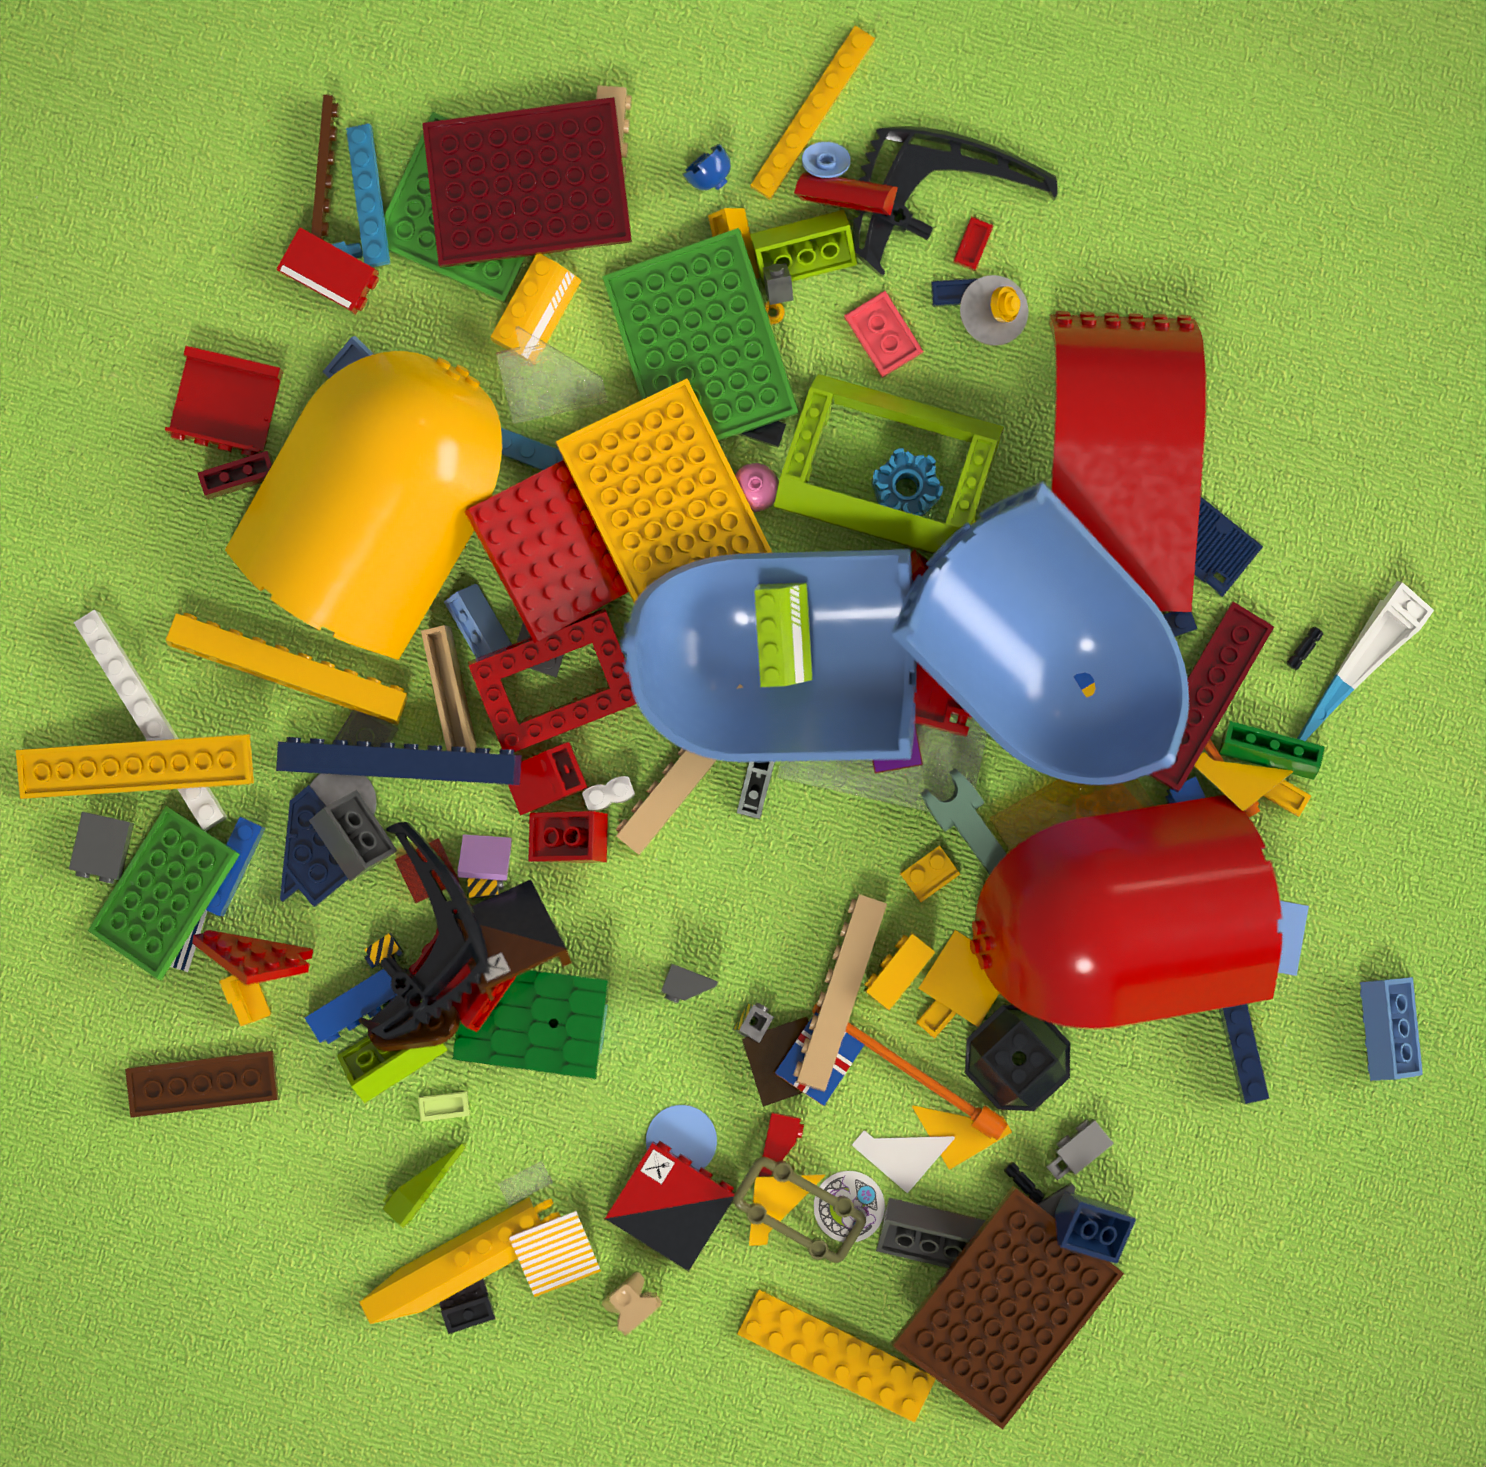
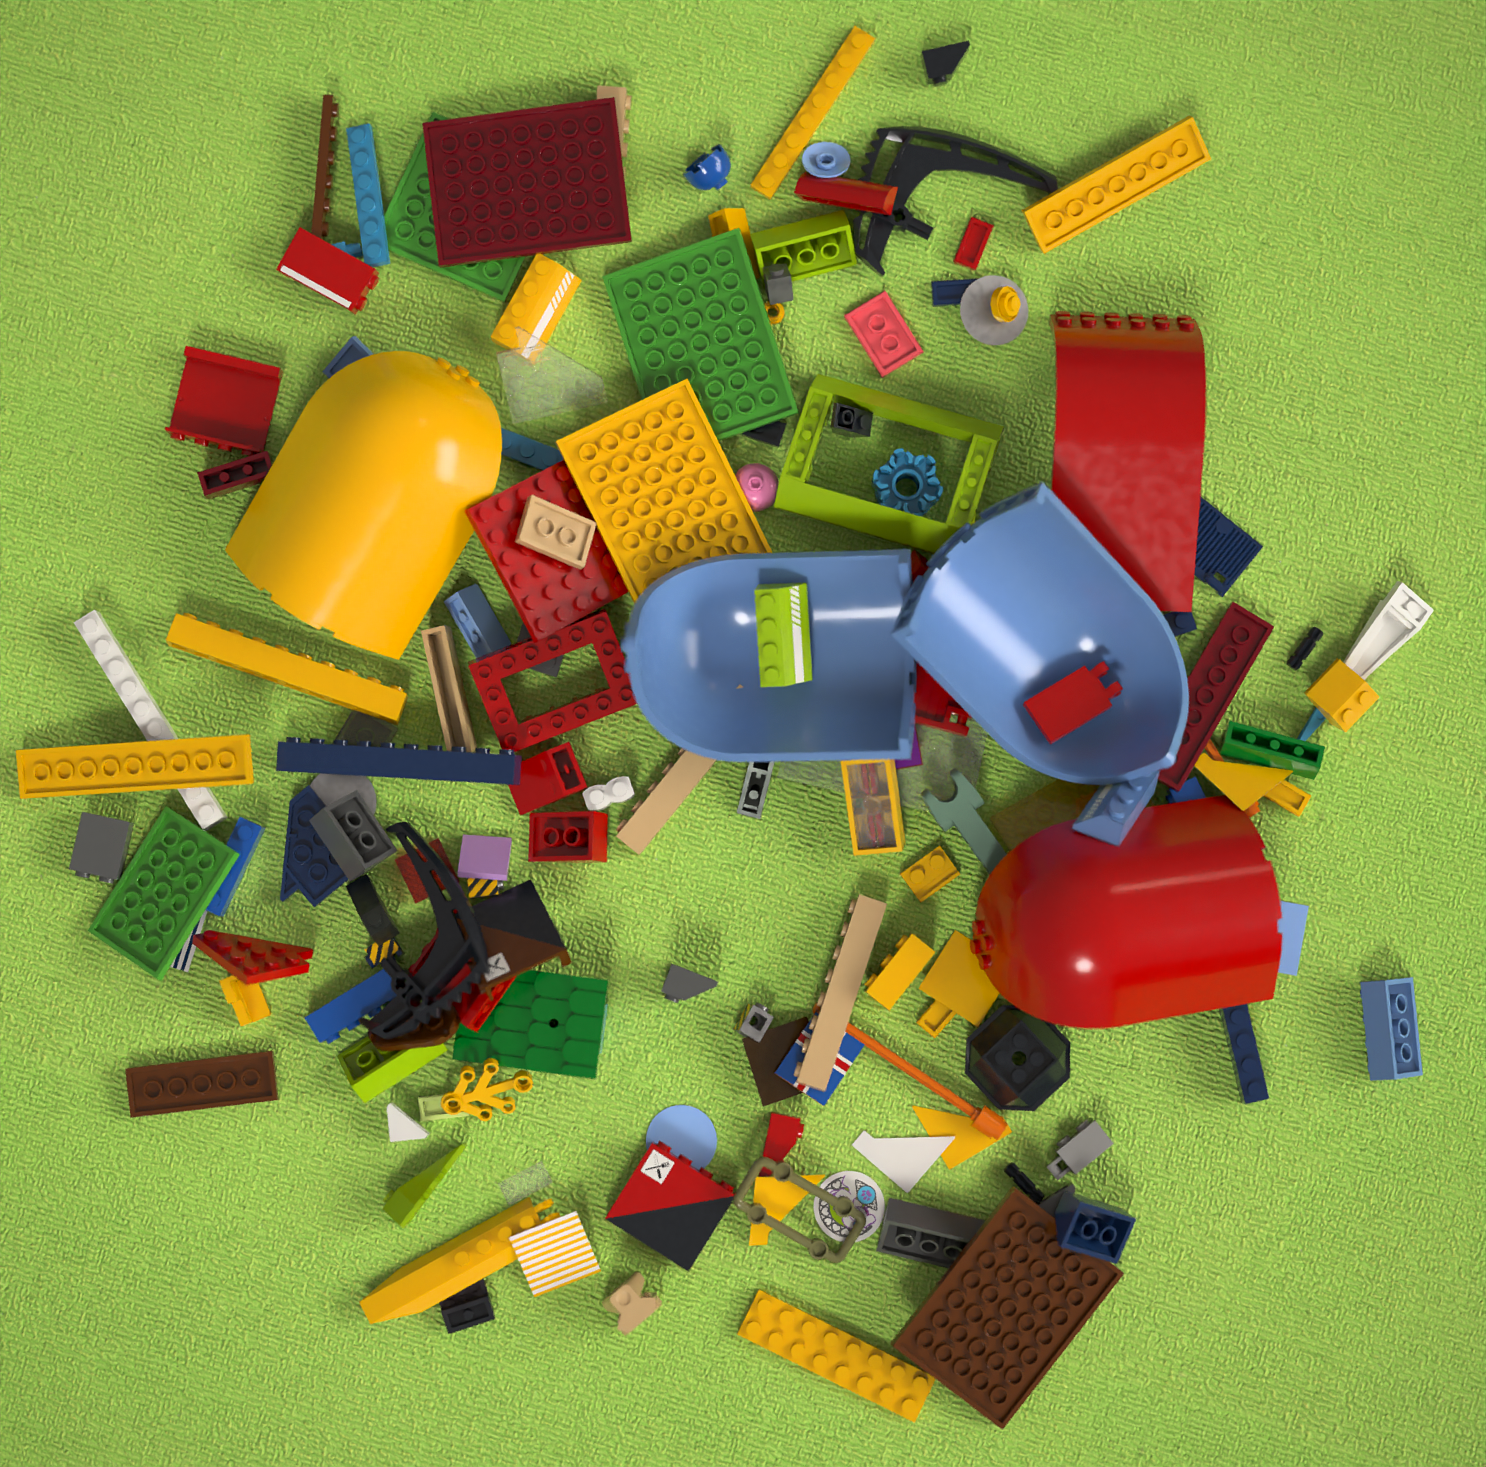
(372, 910): none -> pearl dark grey slope
(402, 1126): none -> white slope
(483, 1092): none -> yellow plant
(555, 532): none -> tan plate
(851, 421): none -> black slope
(873, 806): none -> clear brick
(942, 62): none -> black slope
(1071, 702): none -> red tile
(1116, 184): none -> yellow plate
(1116, 808): none -> medium blue slope
(1341, 695): none -> yellow slope

